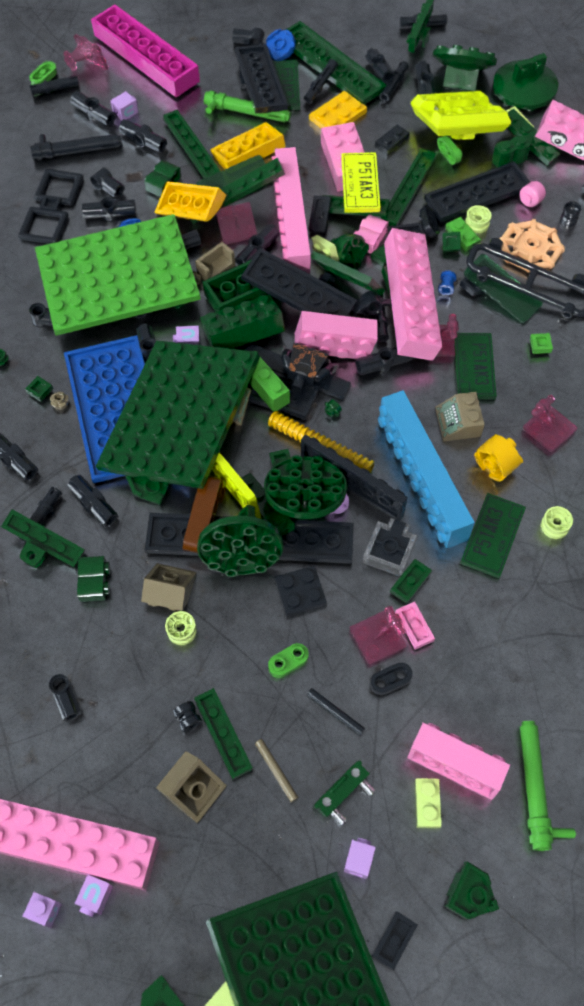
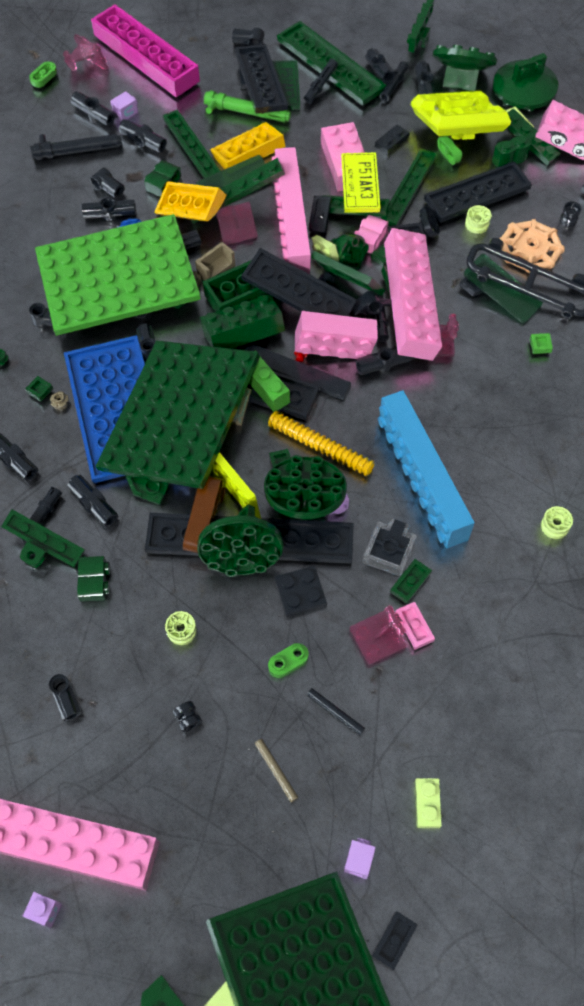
(50, 206): black bar -> none
(58, 84): black pin -> none
(93, 896): lavender brick -> none
(168, 587): dark tan slope -> none
(187, 335): lavender brick -> none
(191, 786): dark tan slope -> none
(223, 734): dark green plate -> none
(262, 240): black piece -> none
(267, 512): dark green plate -> none
(280, 44): blue tile -> none
(306, 365): black torso -> none
(332, 408): dark green plate -> none
(336, 794): dark green piece -> none
(338, 111): yellow plate -> none
(359, 479): black plate -> none
(390, 678): black plate -> none
(434, 20): black pin -> none
(447, 281): blue bush -> none
(451, 241): dark green plate -> none
(458, 760): bright pink brick -> none
(460, 417): dark tan slope -> none
(468, 236): bright green plate -> none
(471, 893): dark green plate -> none
(475, 365): dark green tile -> none
(493, 535): dark green tile -> none
(498, 457): yellow brick -> none
(532, 194): bright pink head -> none
(538, 821): bright green cylinder -> none
(549, 425): clear pink plate -> none

